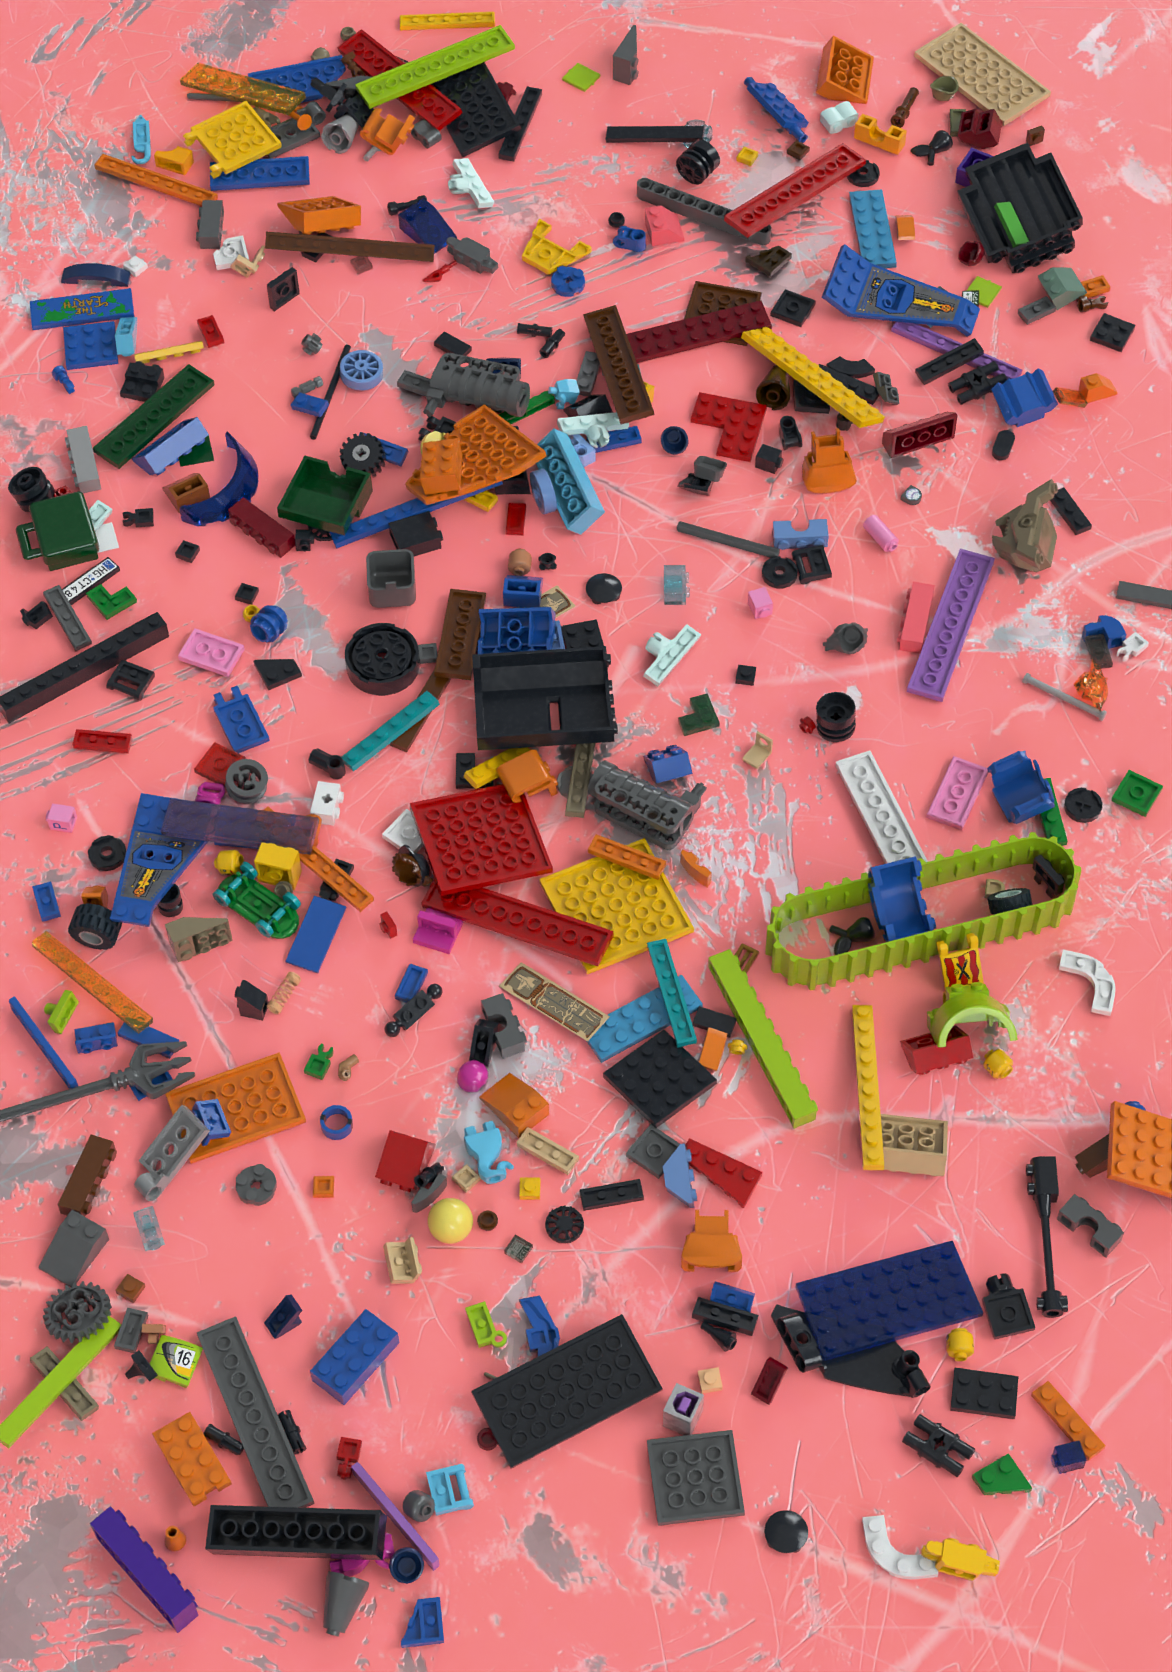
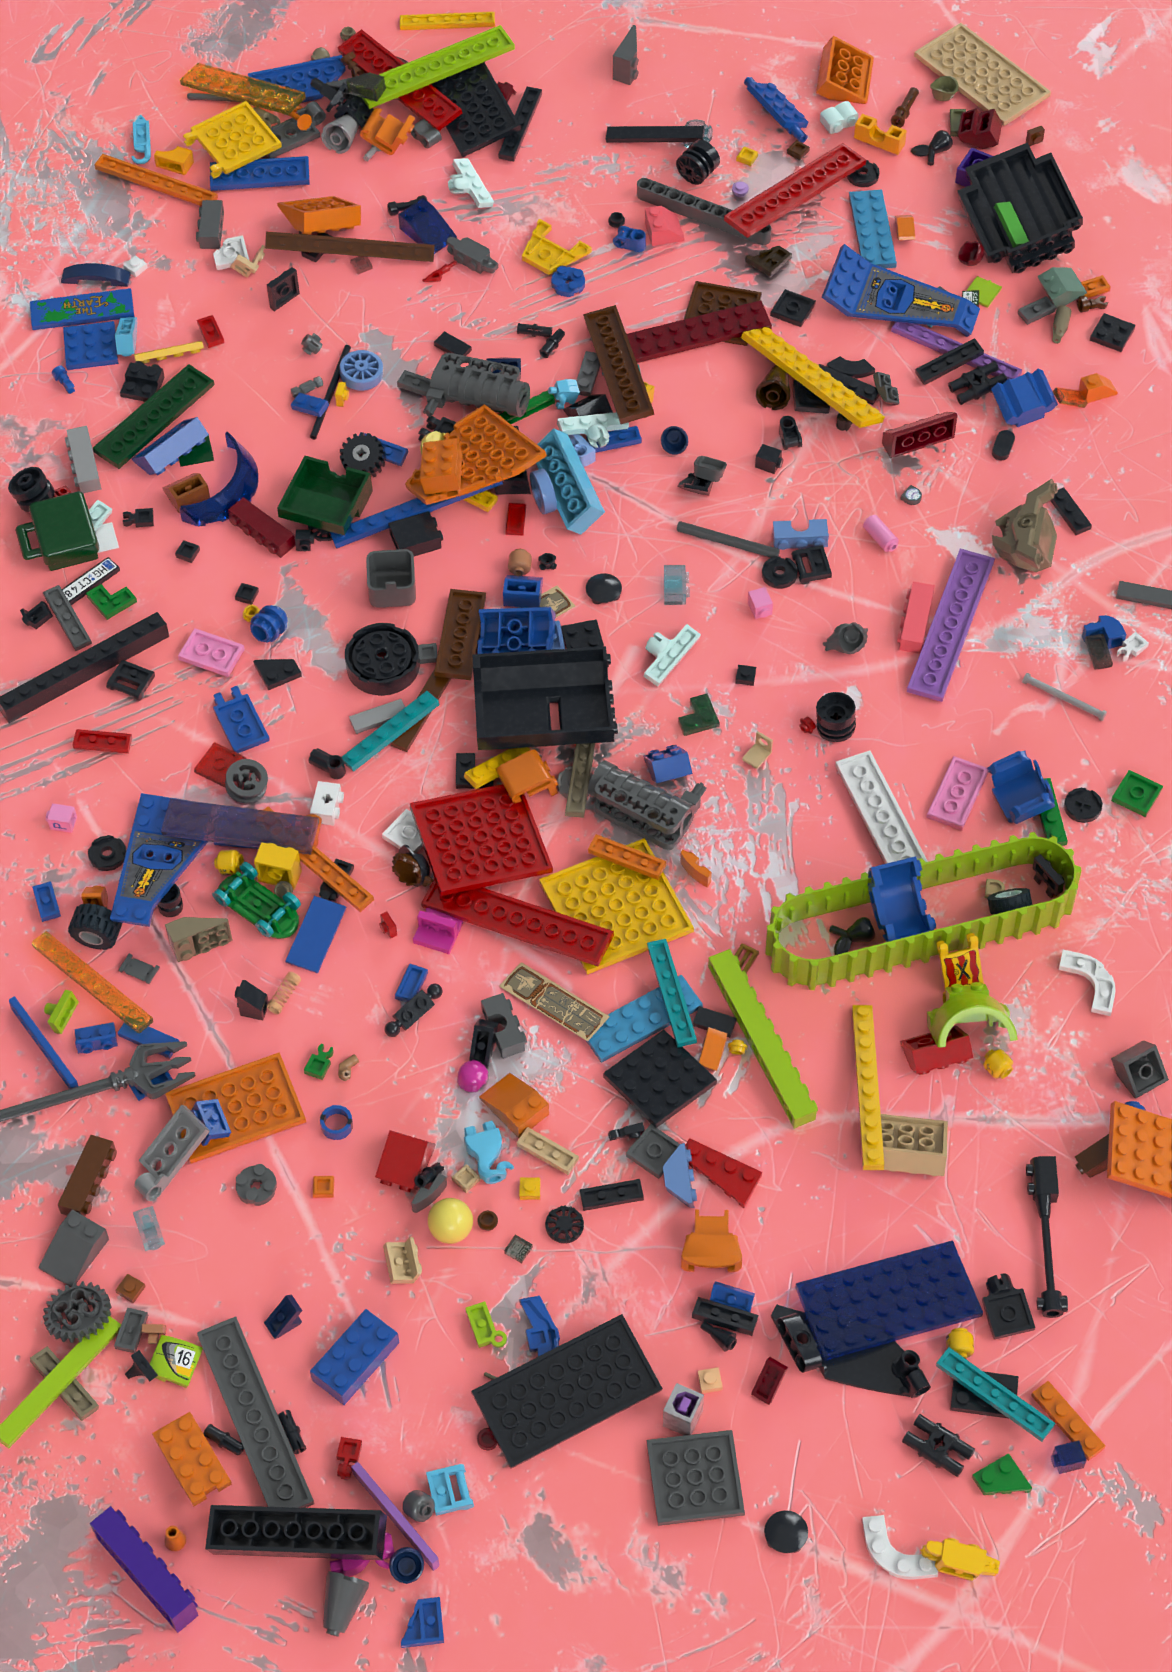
(138, 969): none -> dark grey piece
(210, 797): dark pink piece -> none
(341, 394): none -> yellow plate
(367, 86): none -> clear smoke slope
(376, 716): none -> light grey tile
(581, 77): lime piece -> none
(632, 1131): none -> black plate
(737, 418): red plate -> none
(740, 189): none -> lavender plate
(832, 465): orange piece -> none
(995, 1394): none -> teal plate
(1061, 323): none -> dark tan piece
(1079, 1212): dark grey arch -> none
(1093, 686): clear orange hair -> none
(1140, 1068): none -> dark grey slope

